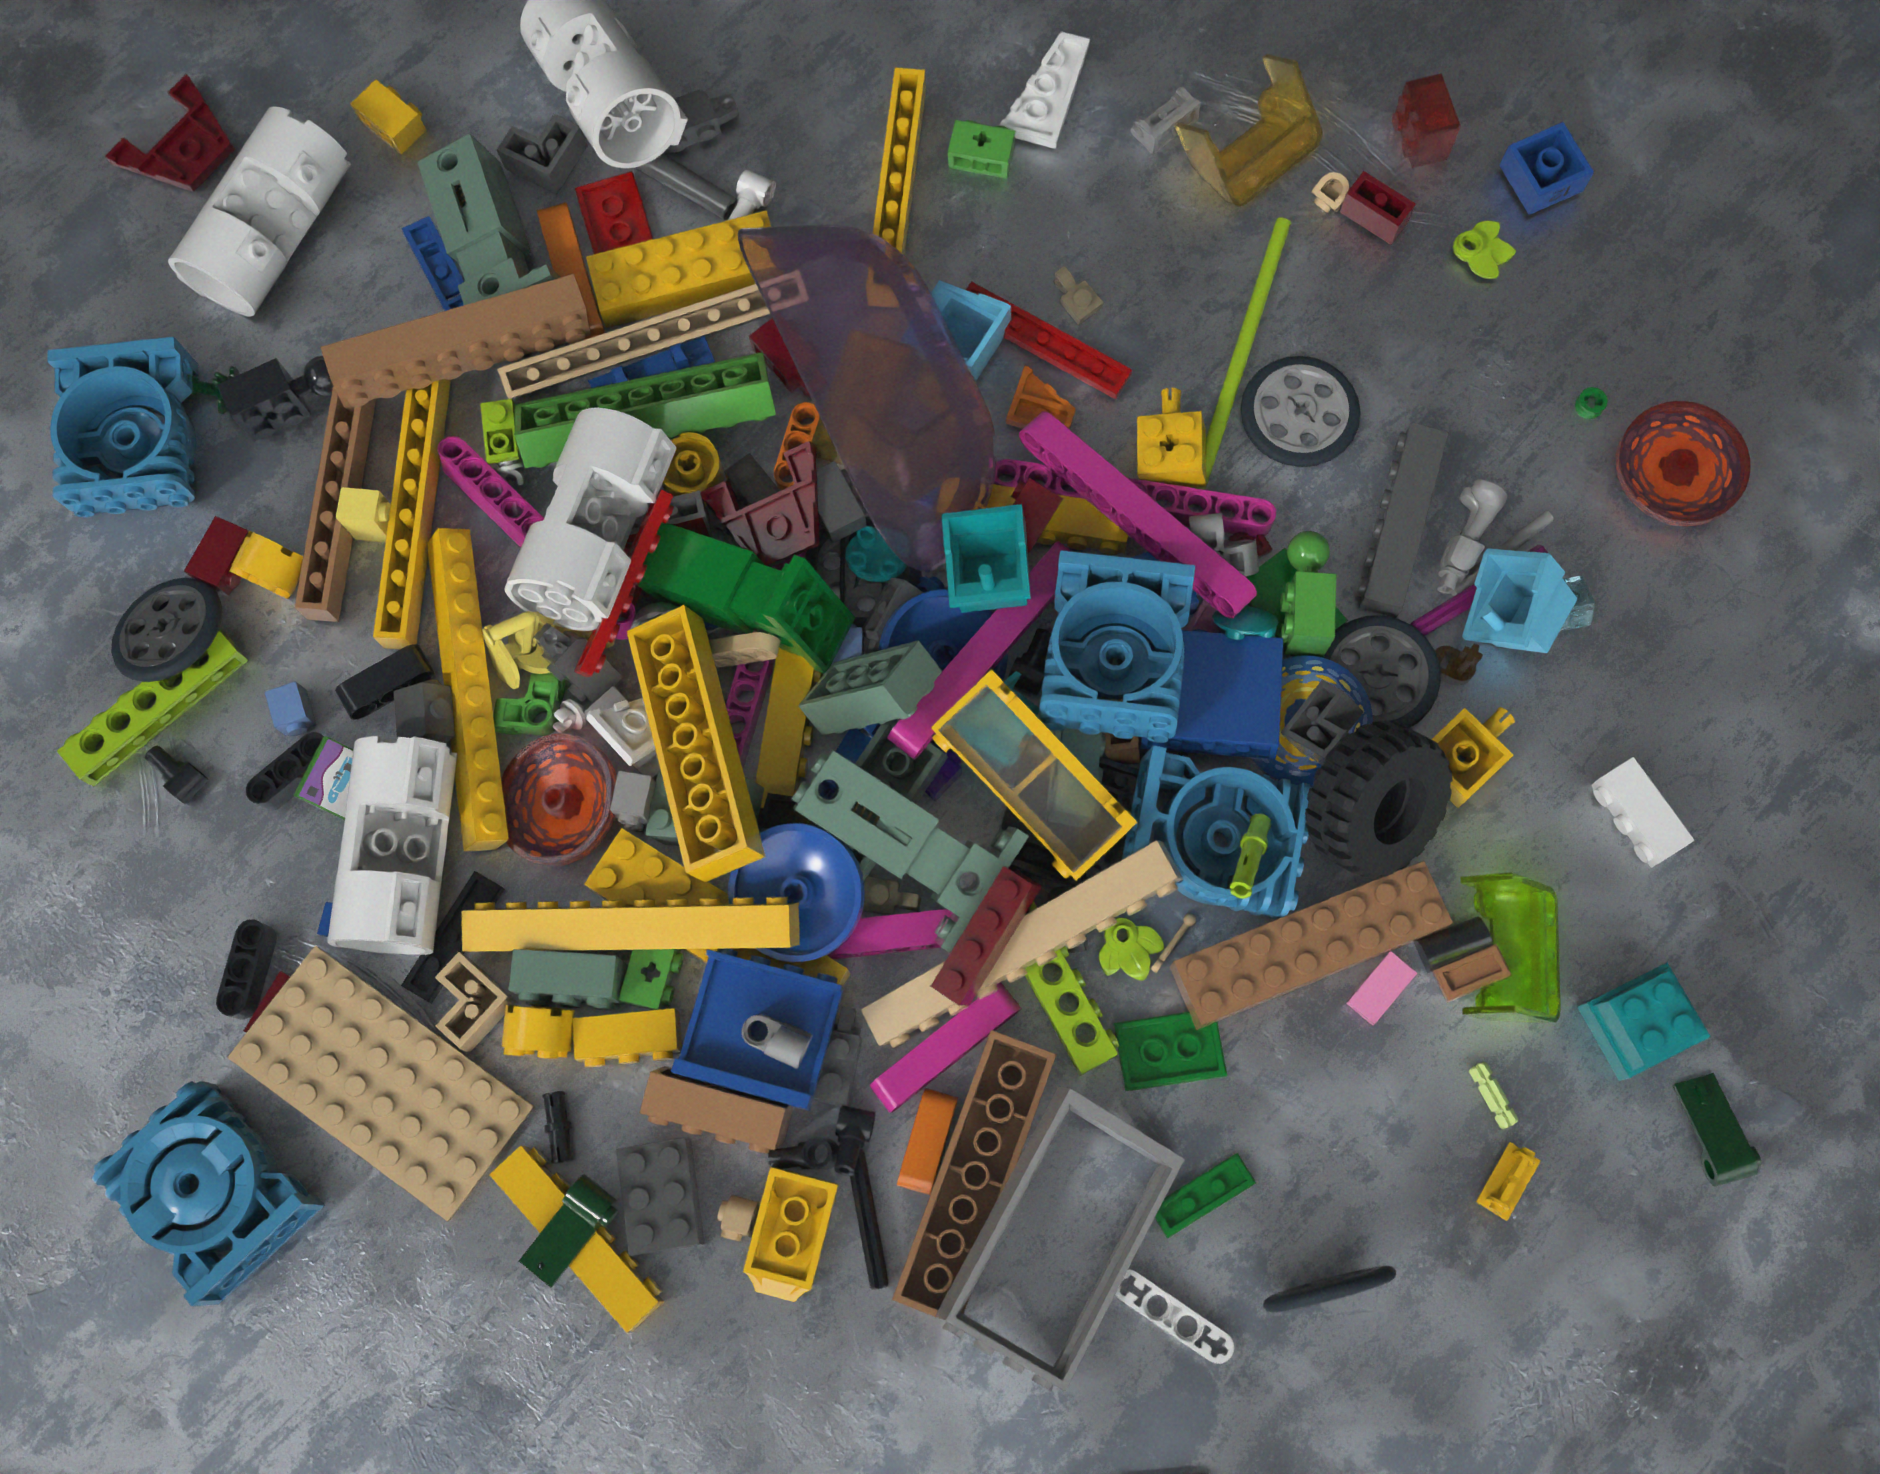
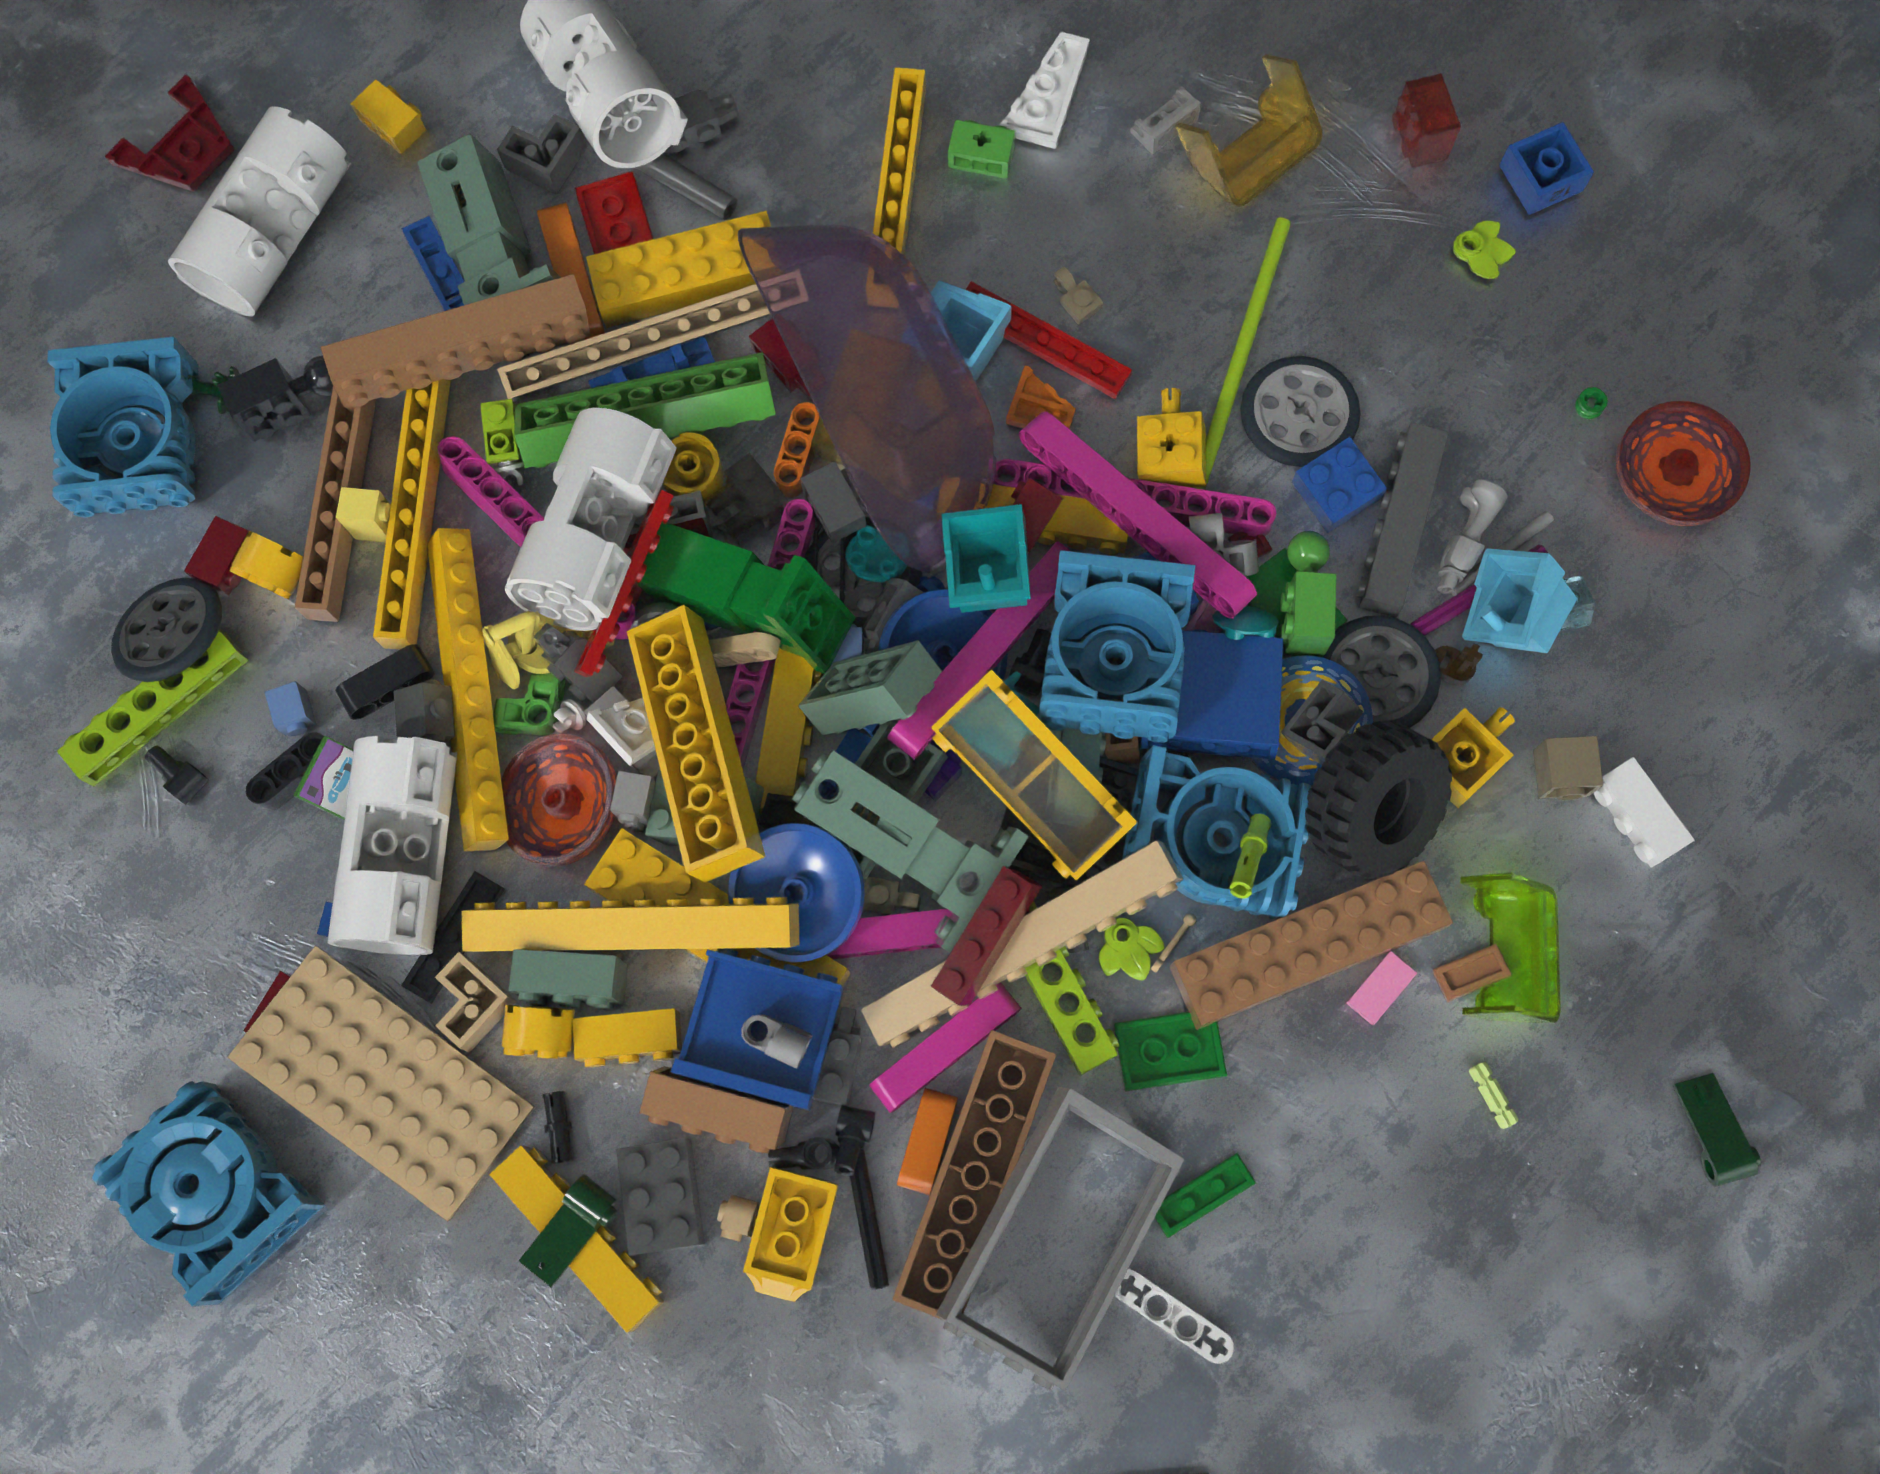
(252, 985): black beam -> none
(638, 988): bright green brick -> none
(752, 192): white pin -> none
(777, 524): wing -> none
(1329, 1289): black wedge -> none
(1331, 191): tan plate -> none
(1338, 485): none -> blue brick
(1377, 207): dark red brick -> none
(1453, 943): black brick -> none
(1508, 1180): yellow hinge -> none
(1568, 767): none -> dark tan head
(1643, 1022): teal piece -> none

